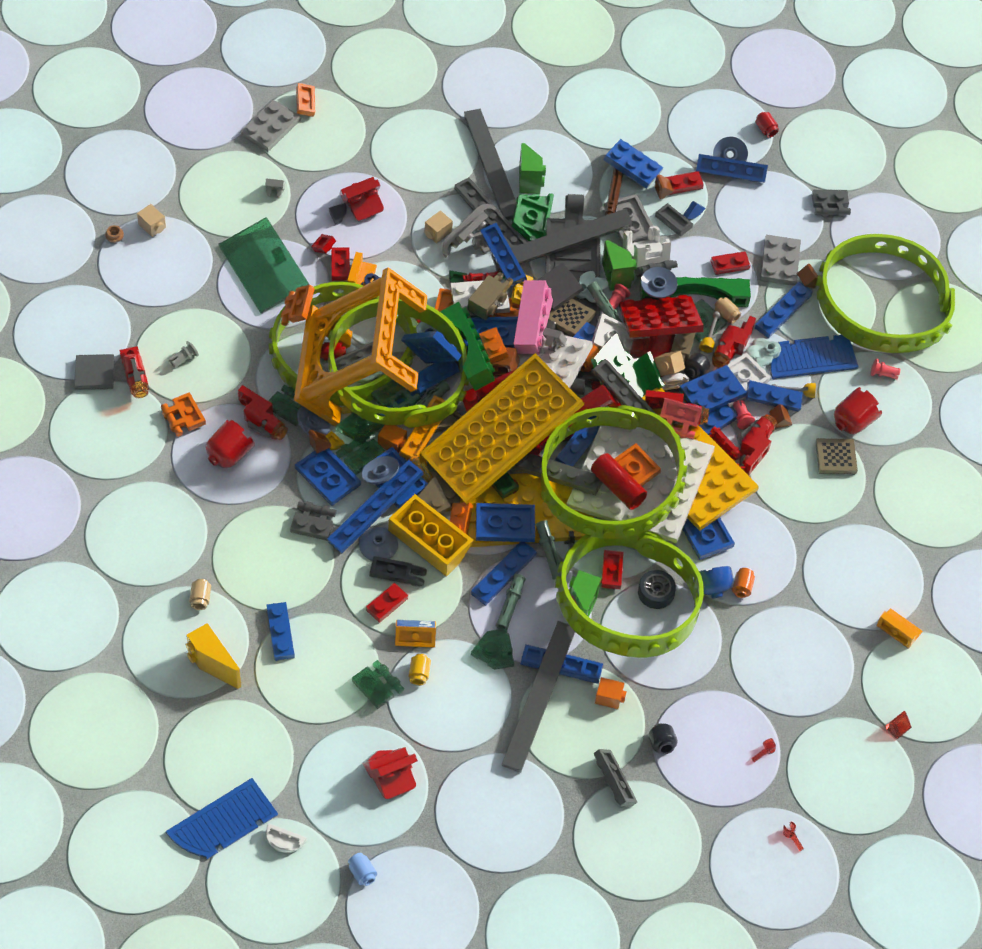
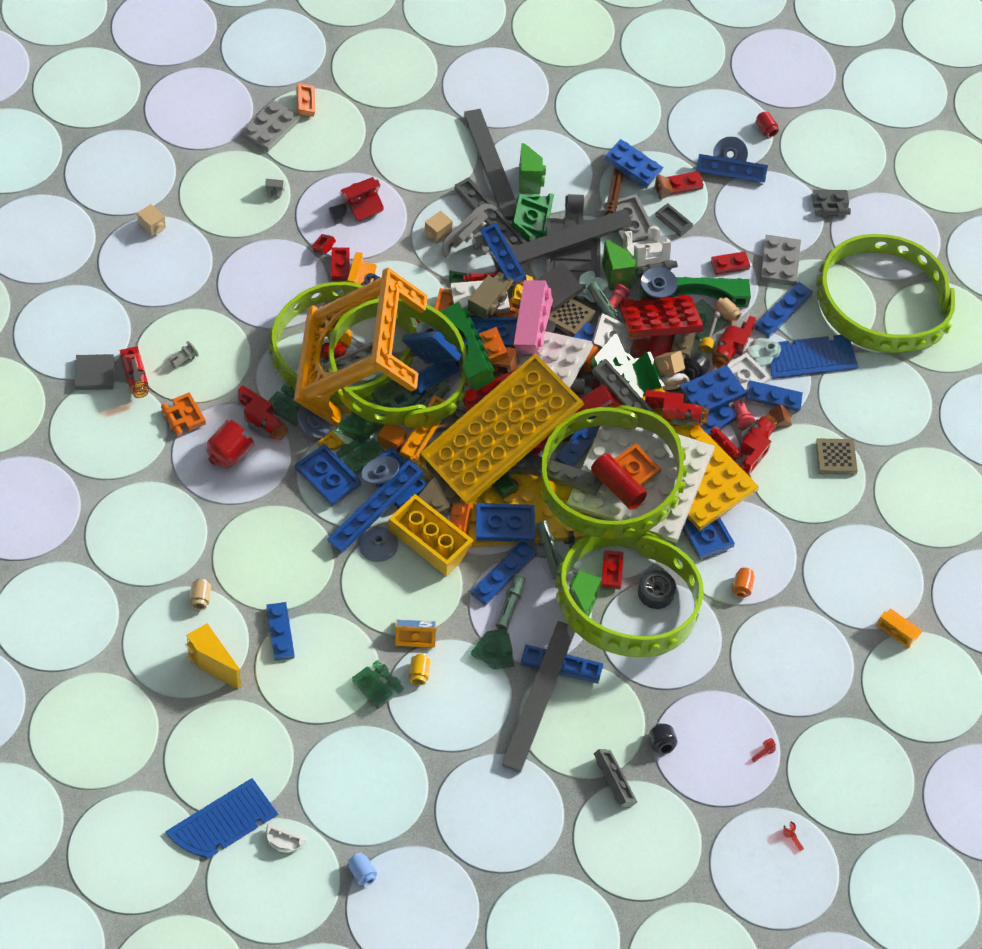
(114, 234): medium nougat plate -> none
(263, 264): clear green door -> none
(297, 305): orange plate -> none
(311, 525): dark grey plate -> none
(318, 441): dark orange slope -> none
(387, 602): red plate -> none
(392, 771): red piece -> none
(397, 571): black hinge -> none
(554, 338): light grey tile -> none
(610, 693): orange brick -> none
(681, 413): coral plate -> none
(694, 210): blue tile -> none
(717, 581): blue cylinder -> none
(808, 276): dark orange slope -> none
(808, 389): yellow hinge -> none
(856, 411): red cylinder -> none
(885, 370): coral pin -> none
(899, 725): clear red slope -> none

